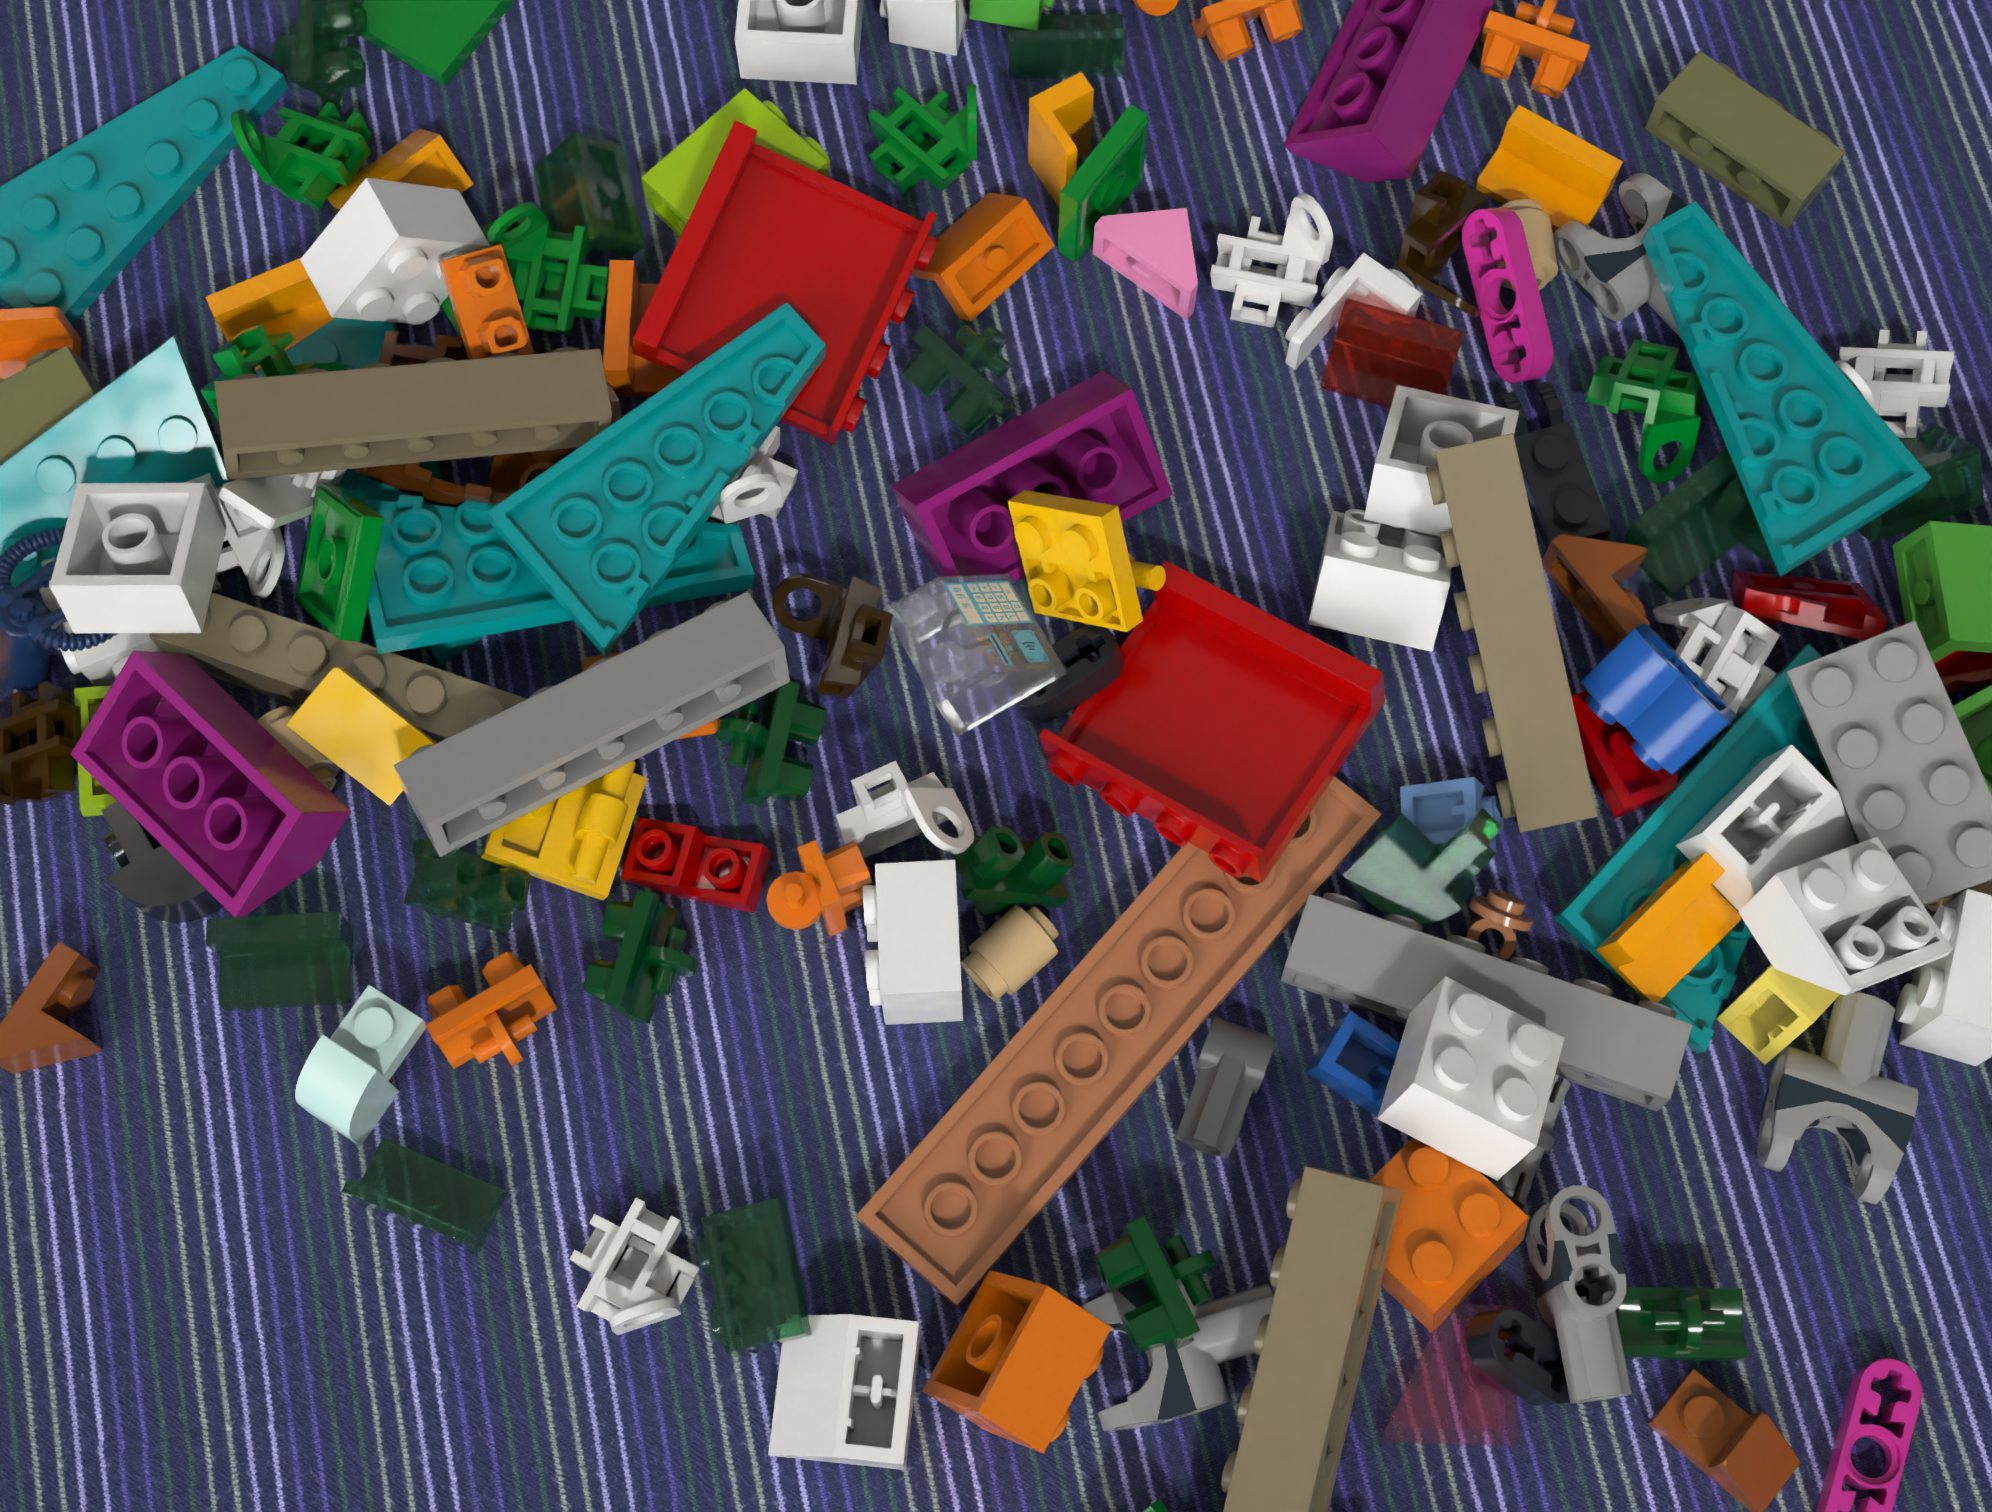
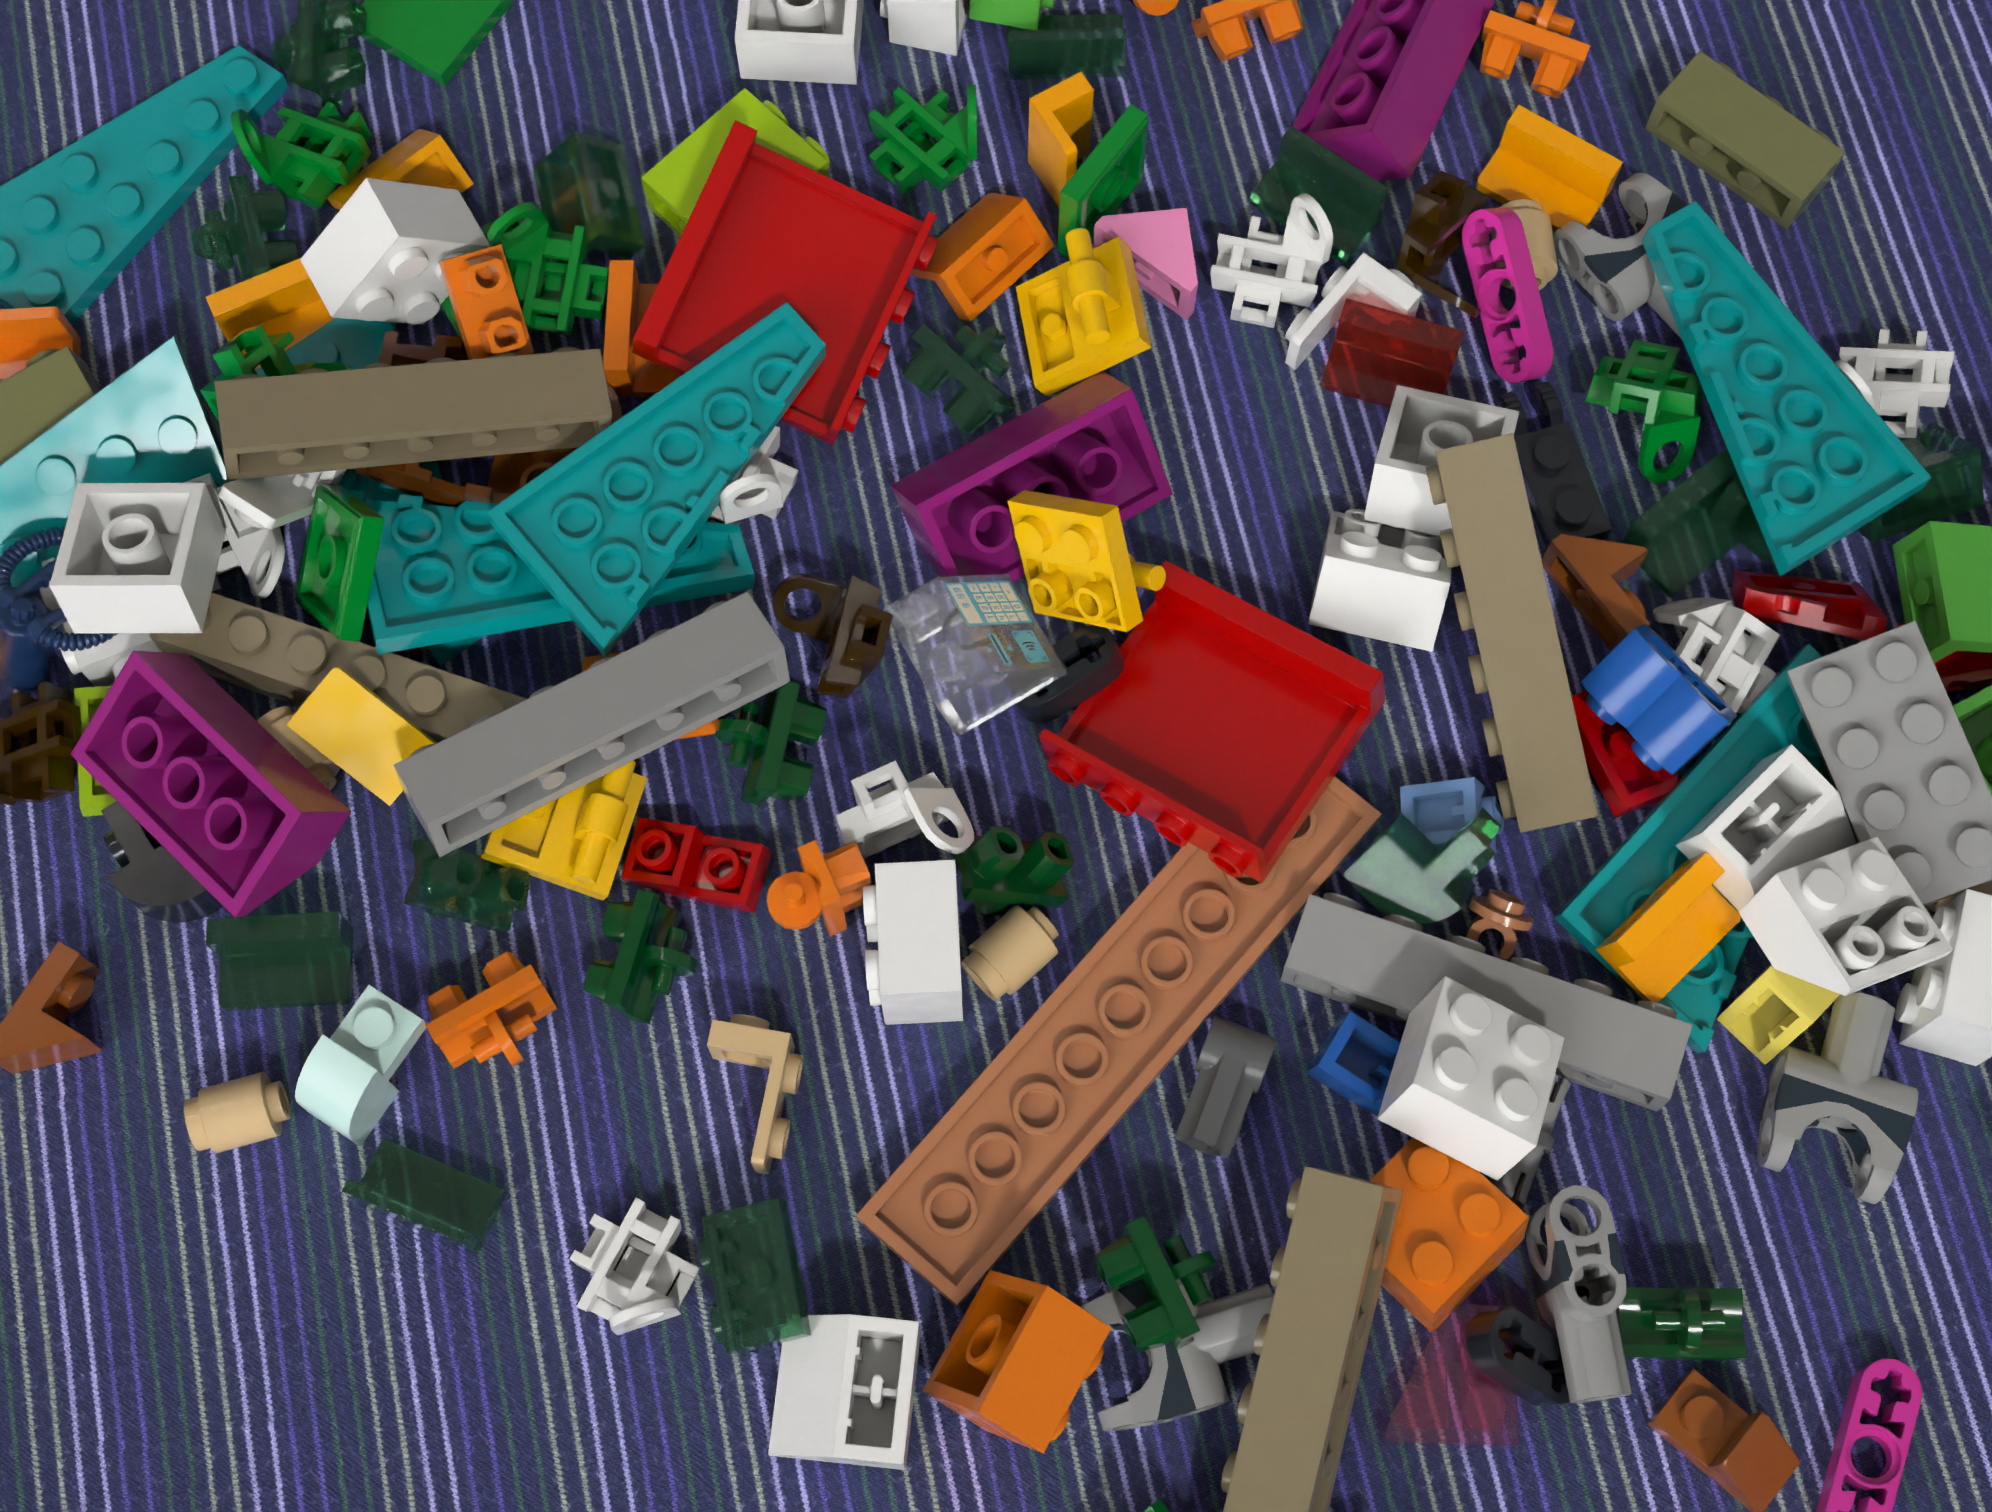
(236, 1113): none -> tan brick
(240, 233): none -> clear green hips
(751, 1043): none -> tan bracket
(1083, 313): none -> yellow plate
(1344, 192): none -> clear green panel

